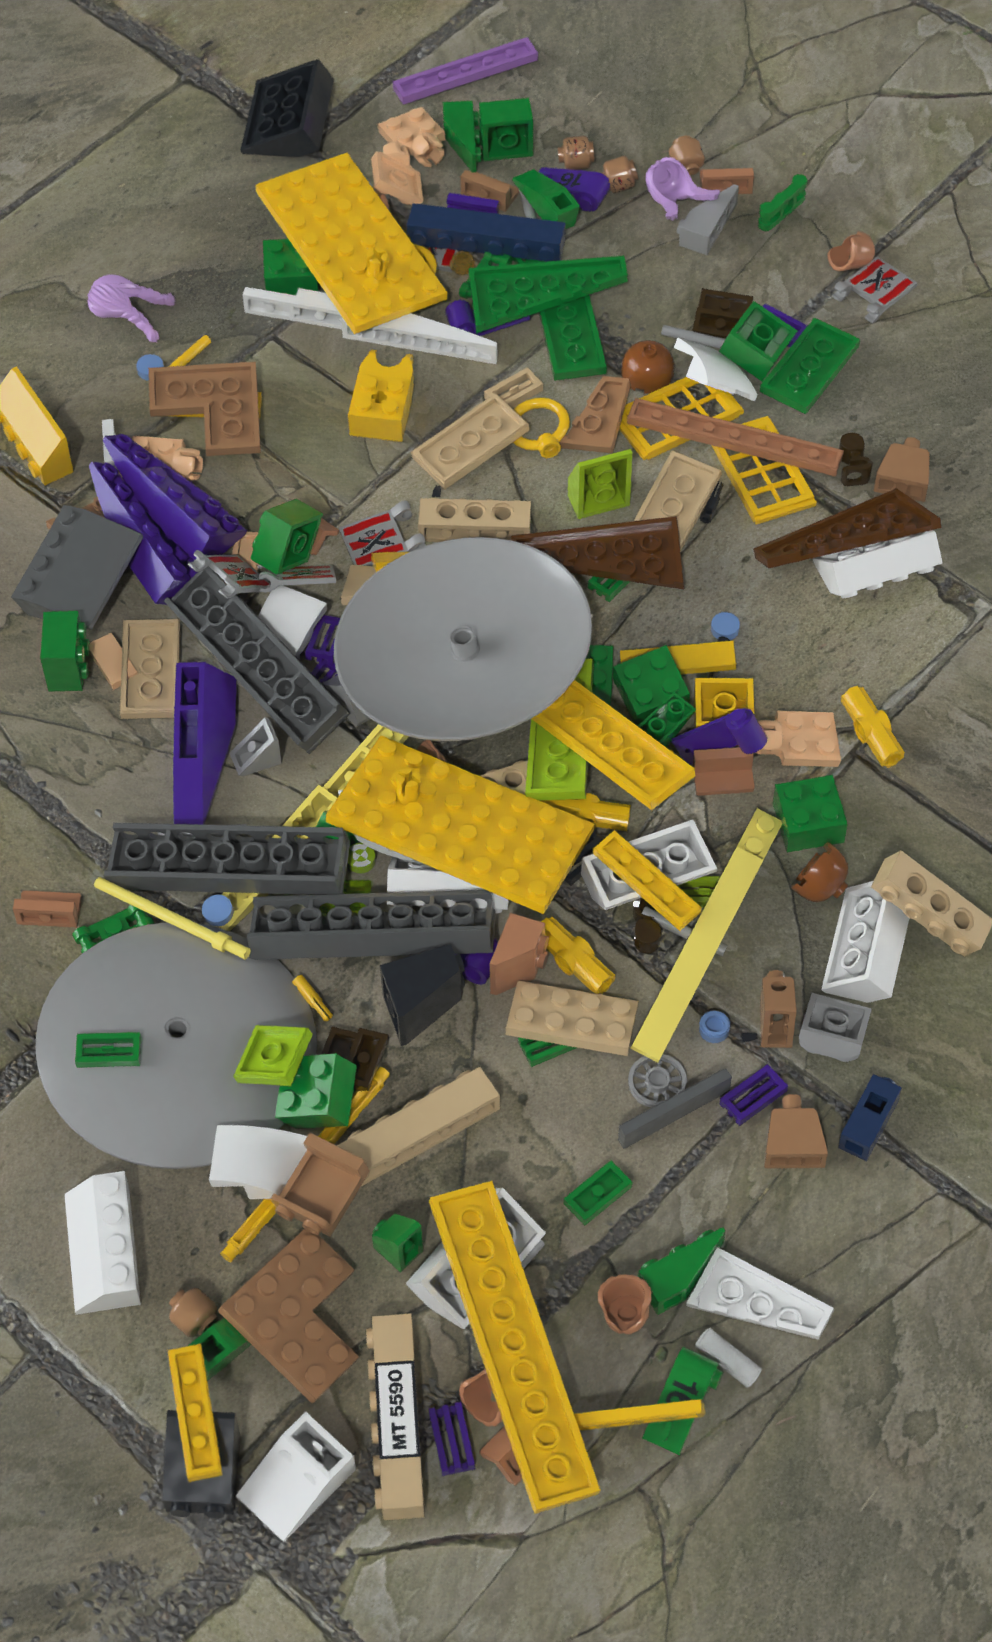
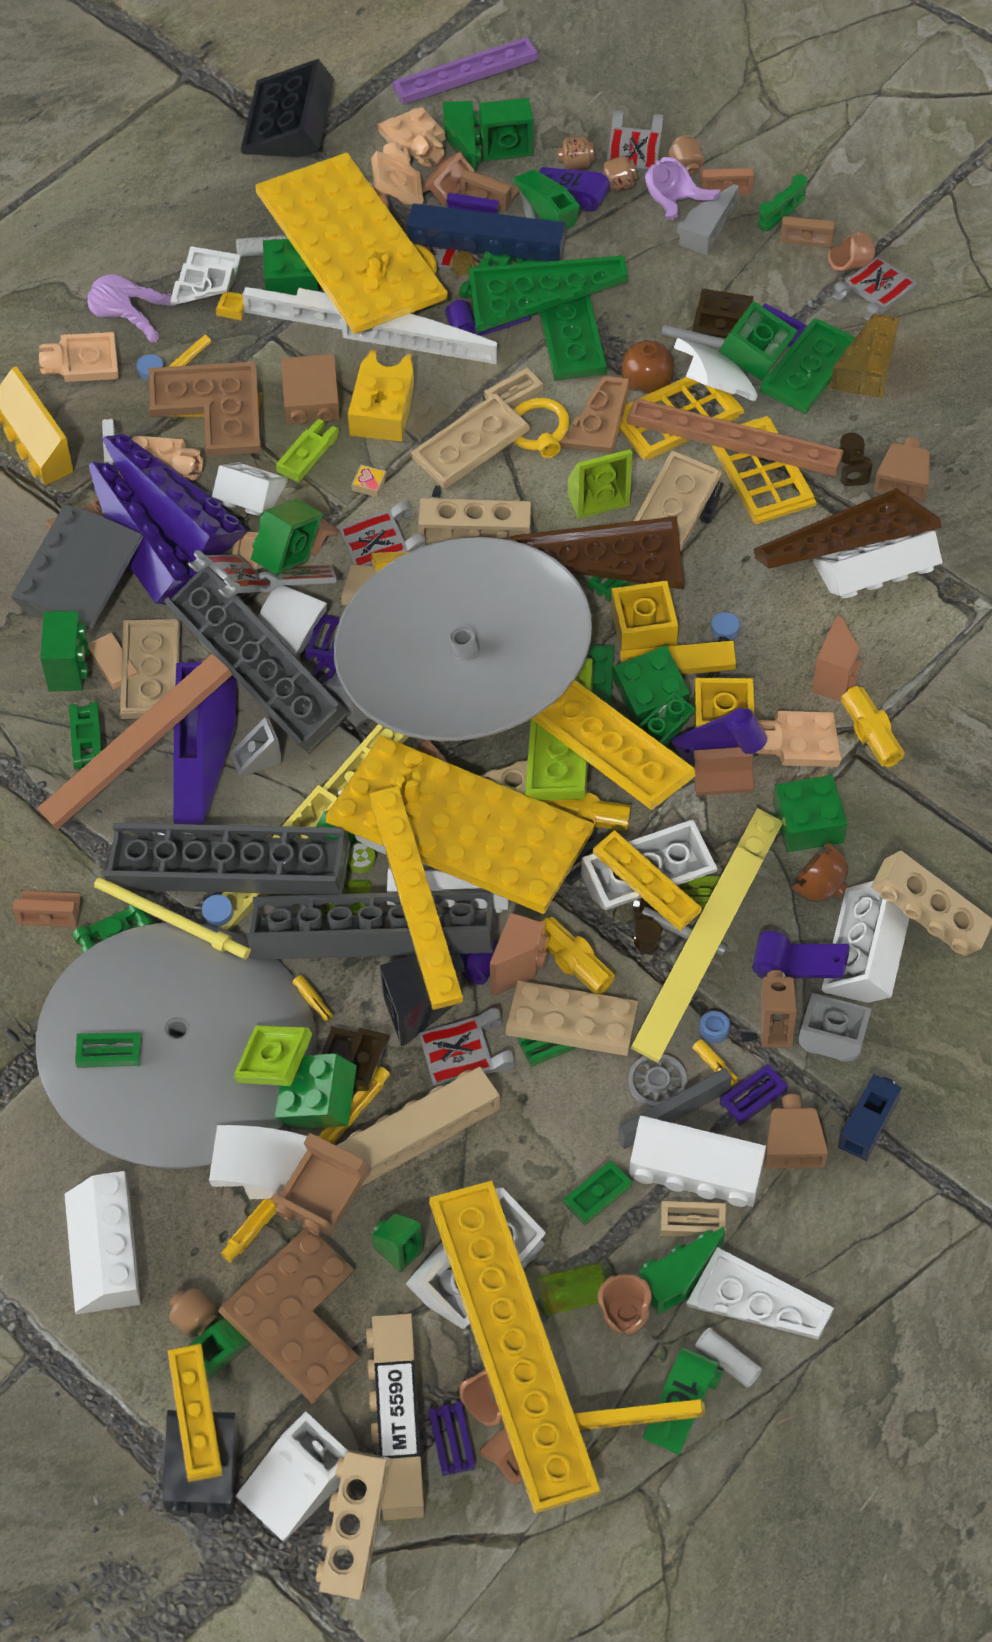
(80, 357): none -> light nougat plate
(84, 733): none -> green plate
(134, 741): none -> nougat tile
(205, 275): none -> white slope
(231, 306): none -> yellow tile
(248, 487): none -> white slope
(257, 250): none -> white piece
(306, 451): none -> lime hinge
(310, 389): none -> medium nougat panel
(369, 481): none -> tile
(373, 1472): none -> tan brick
(416, 898): none -> yellow plate
(446, 177): none -> nougat panel
(463, 1048): none -> flag
(570, 1288): none -> clear neon green slope
(634, 143): none -> flag
(644, 616): none -> yellow brick
(681, 1228): none -> tan tile
(696, 1161): none -> white slope
(712, 1058): none -> yellow piece
(799, 960): none -> dark purple door
(807, 231): none -> medium nougat panel
(837, 662): none -> nougat slope
(867, 360): none -> clear yellow wedge

